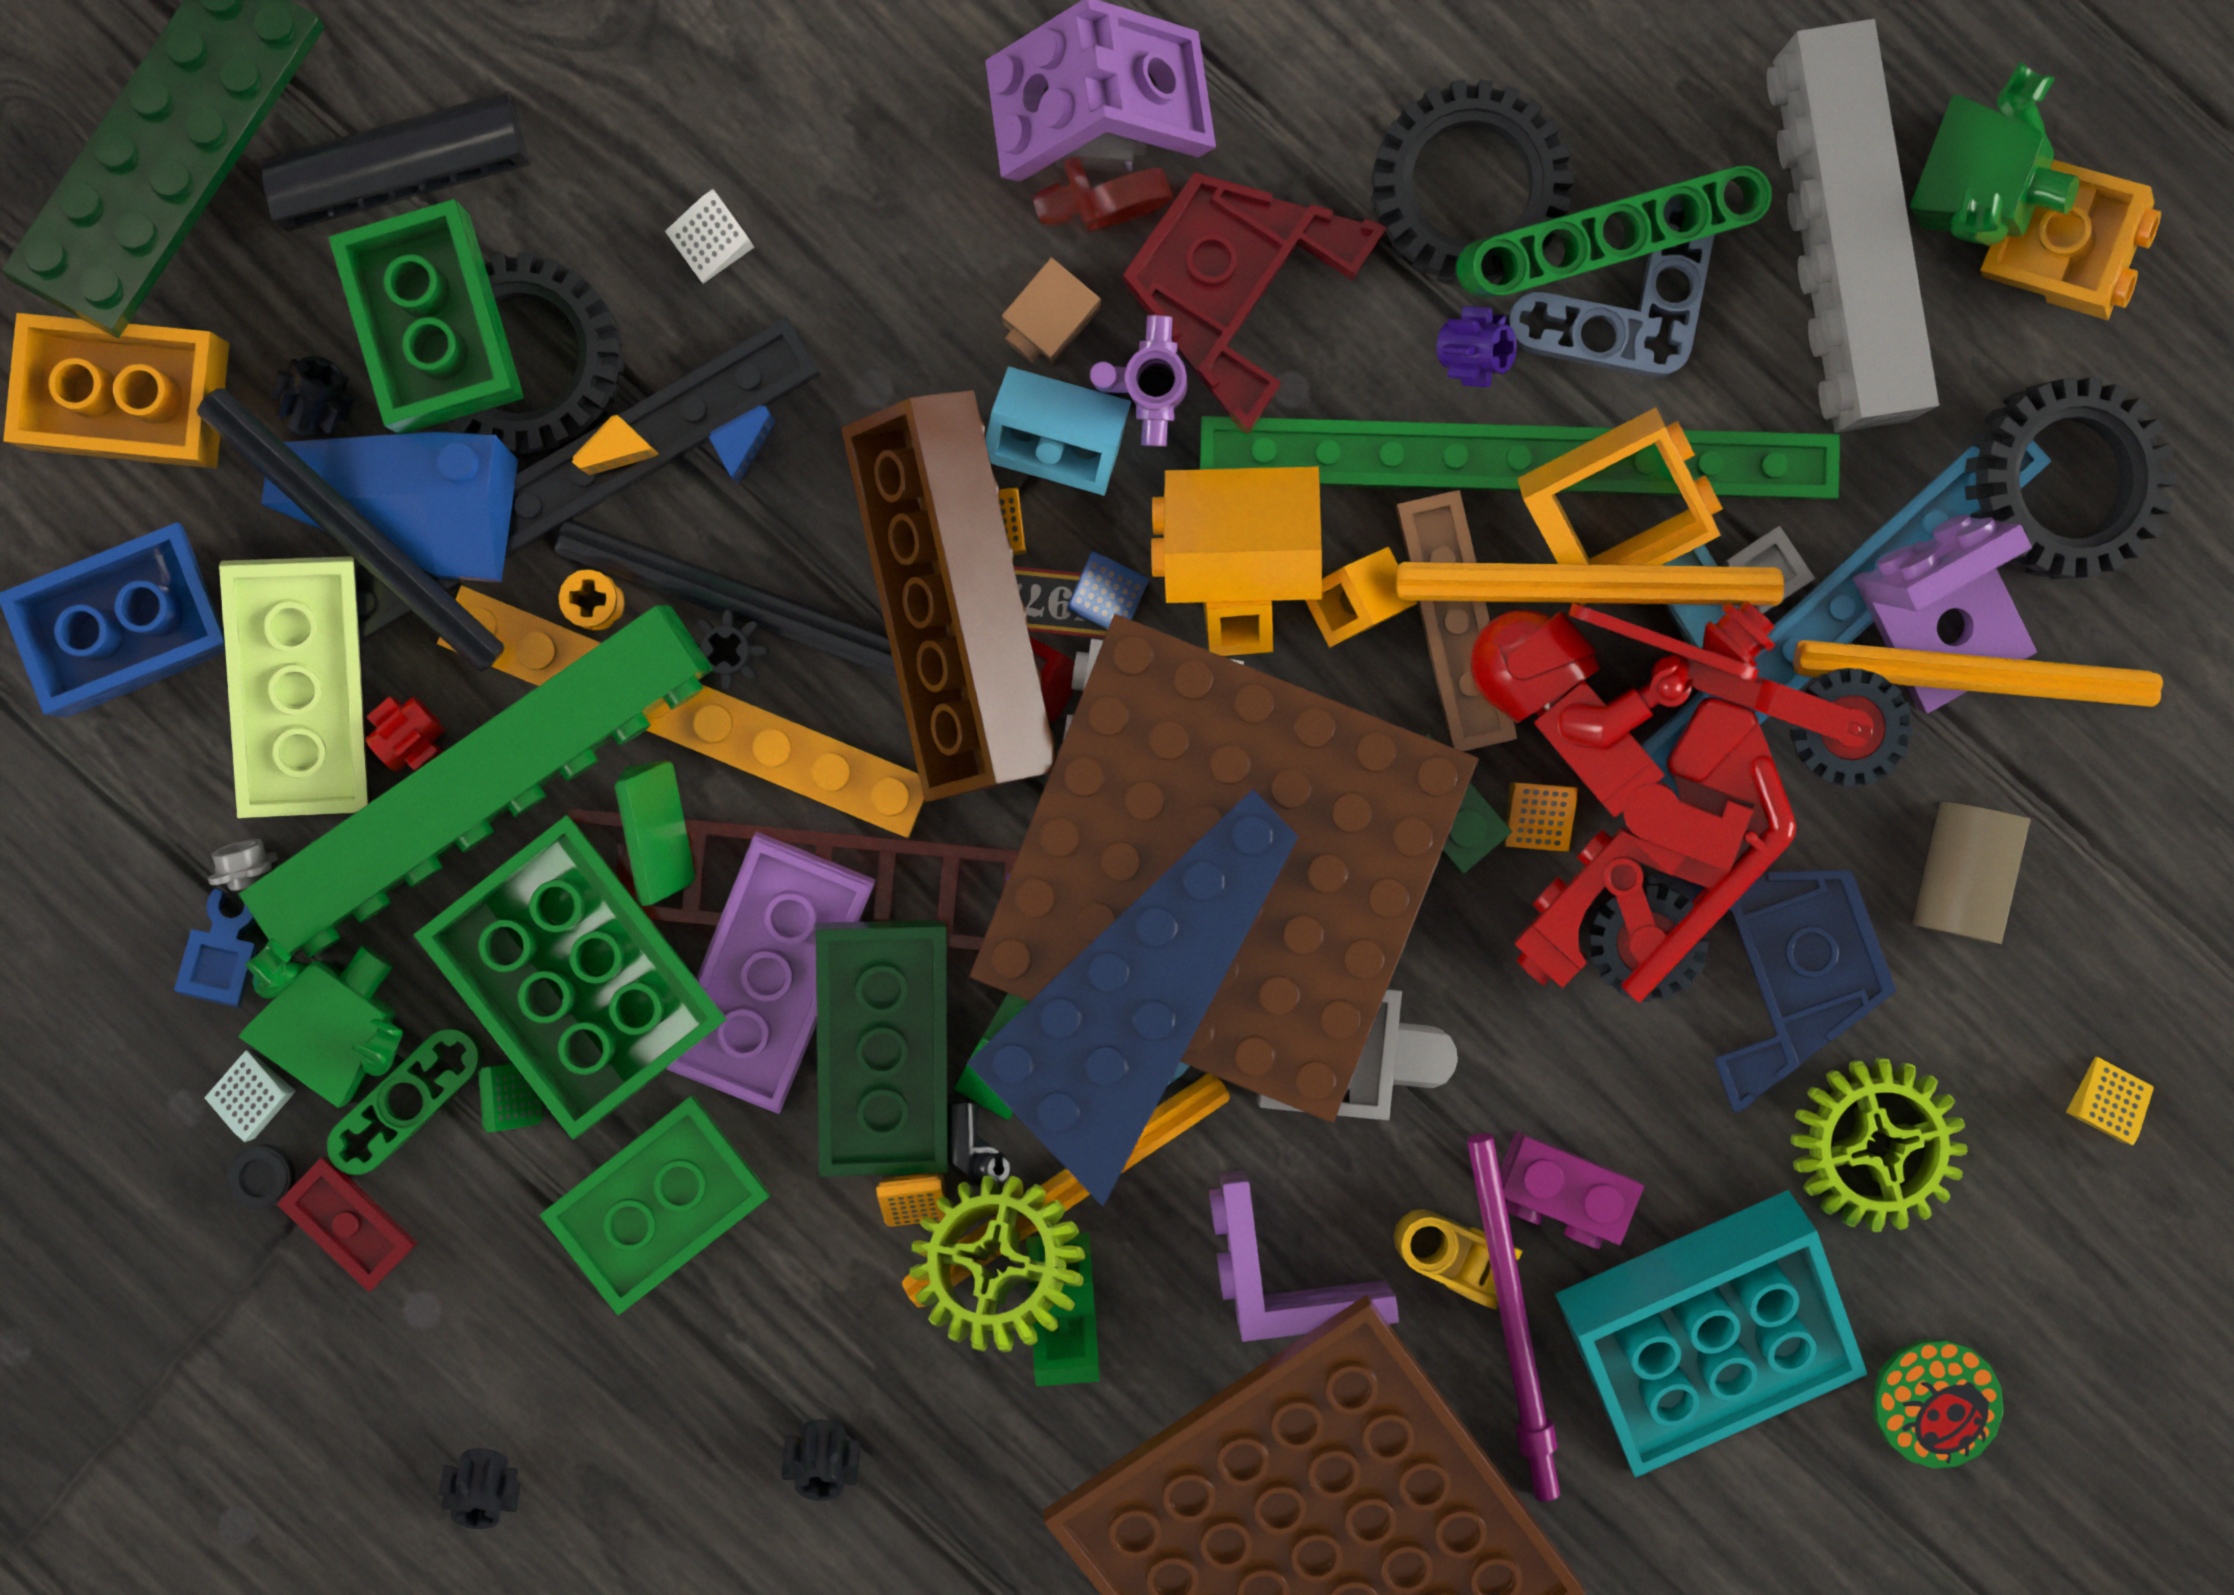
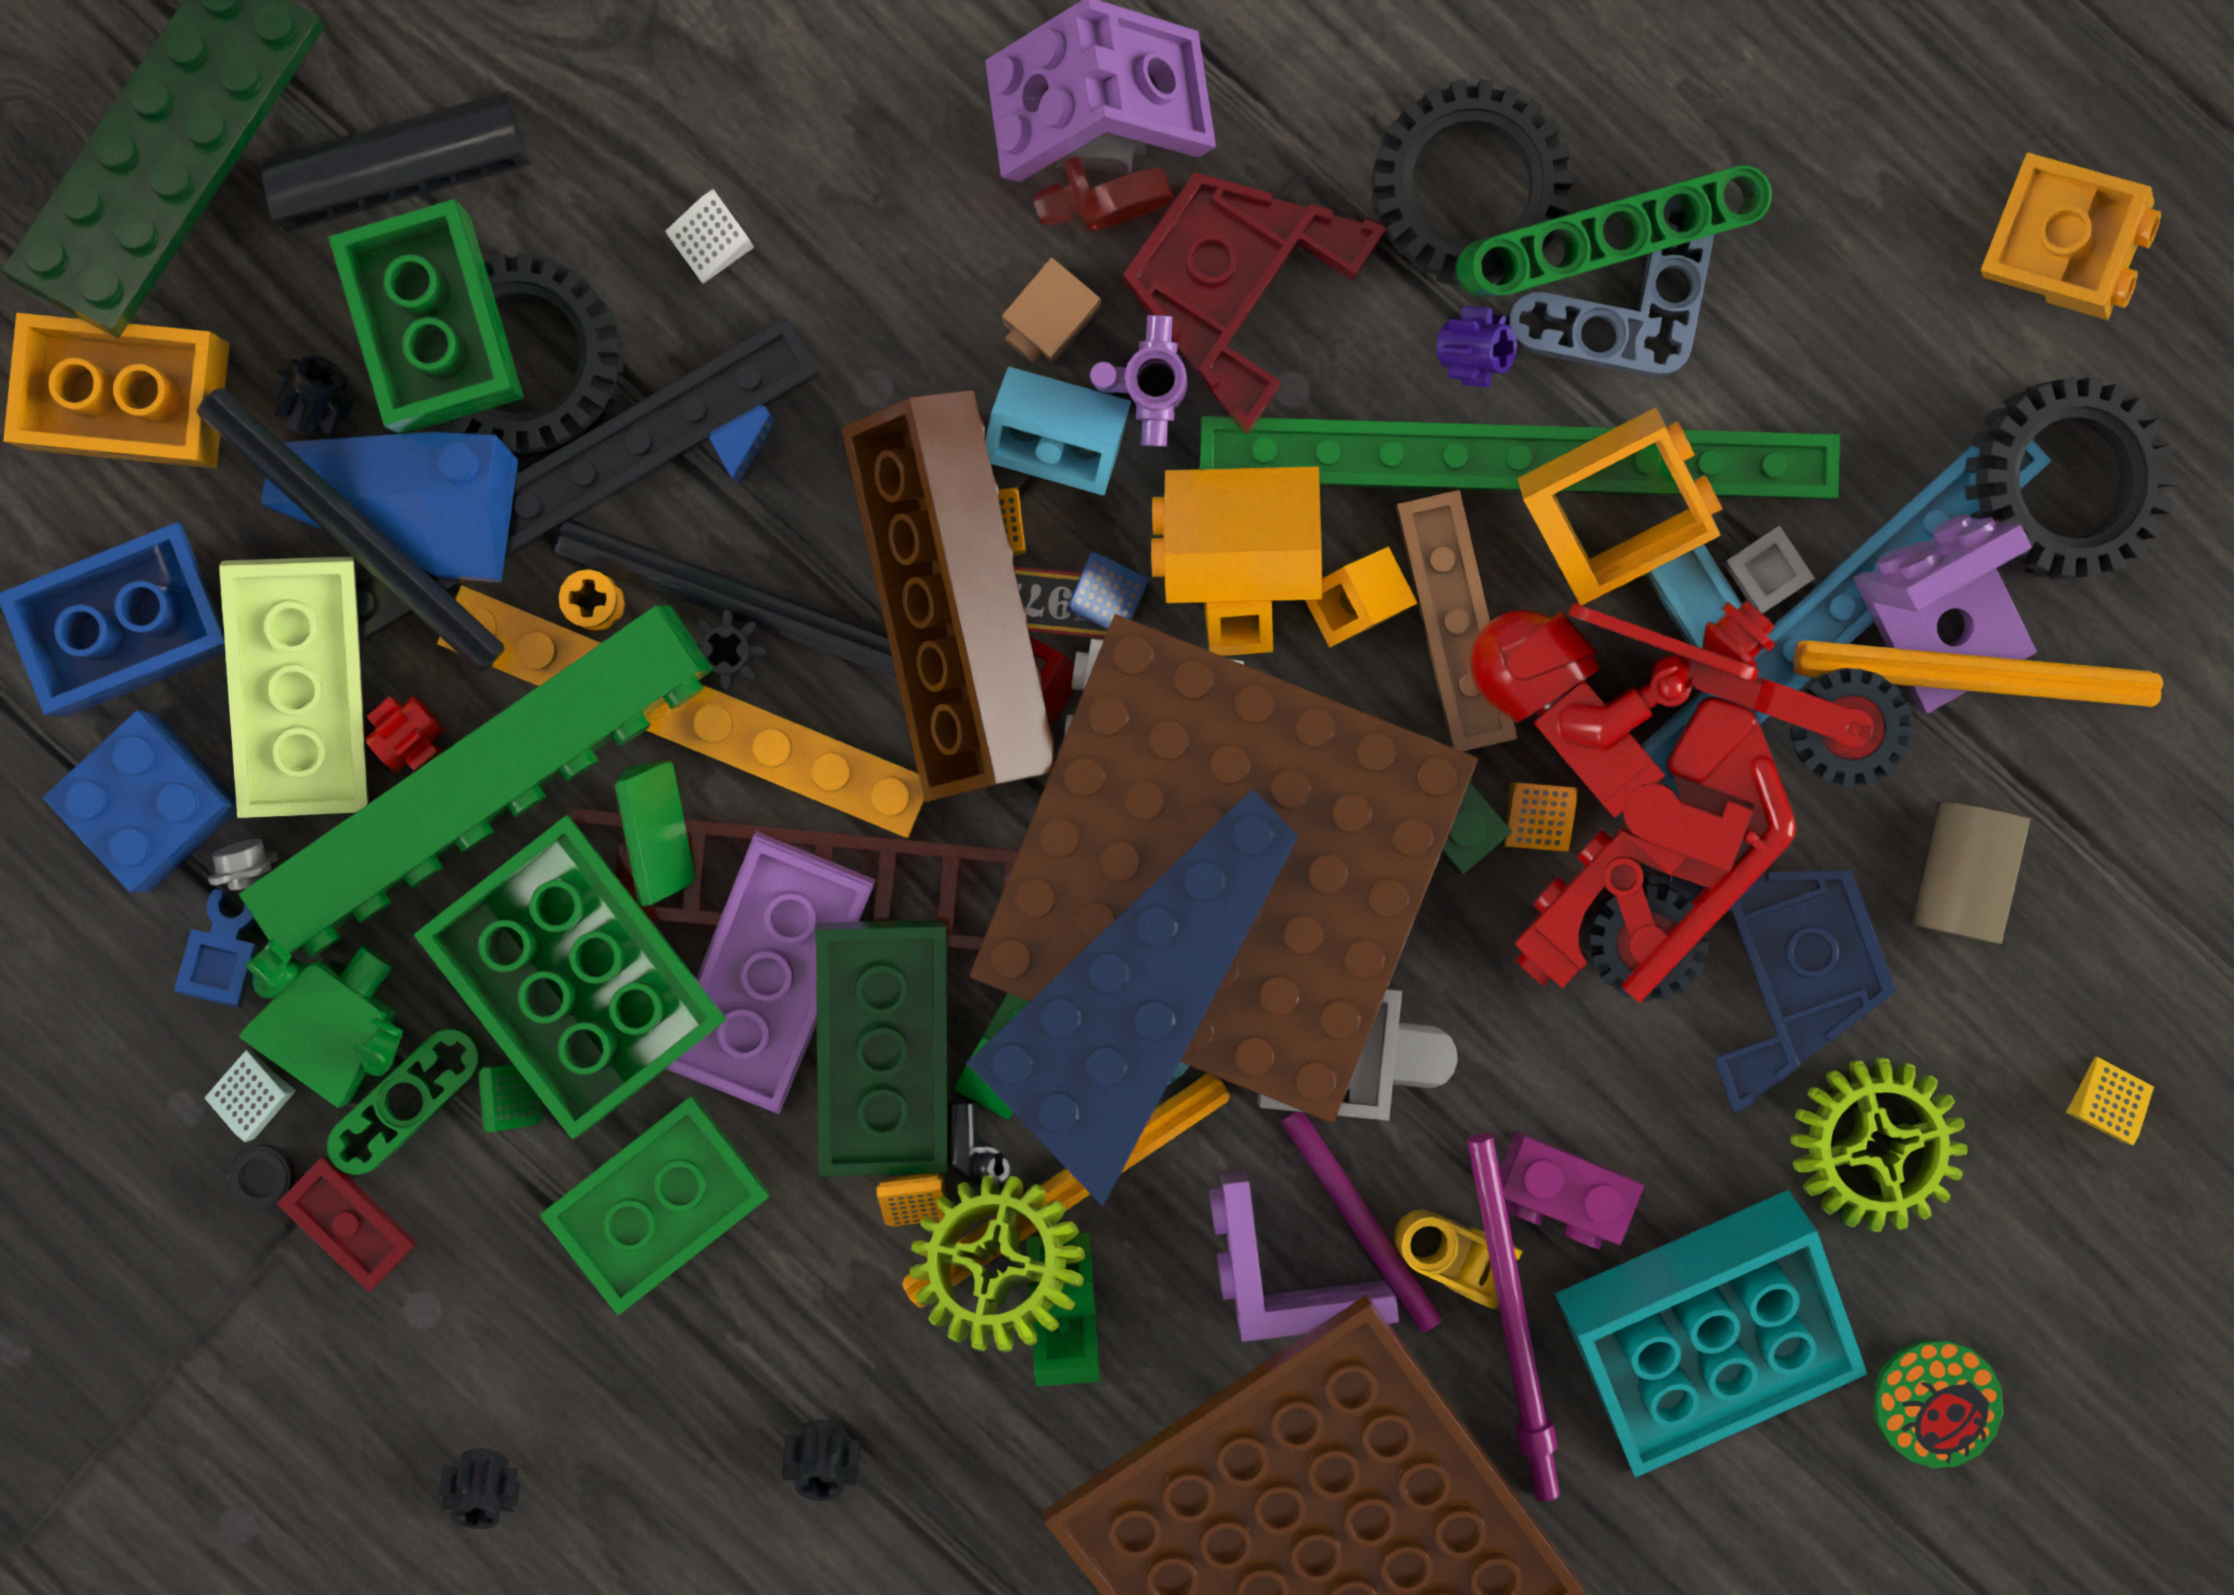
(142, 801): none -> blue brick
(612, 447): light orange slope -> none
(1361, 1221): none -> magenta bar
(1589, 583): light orange axle -> none
(1852, 227): light grey brick -> none
(1992, 166): green torso -> none

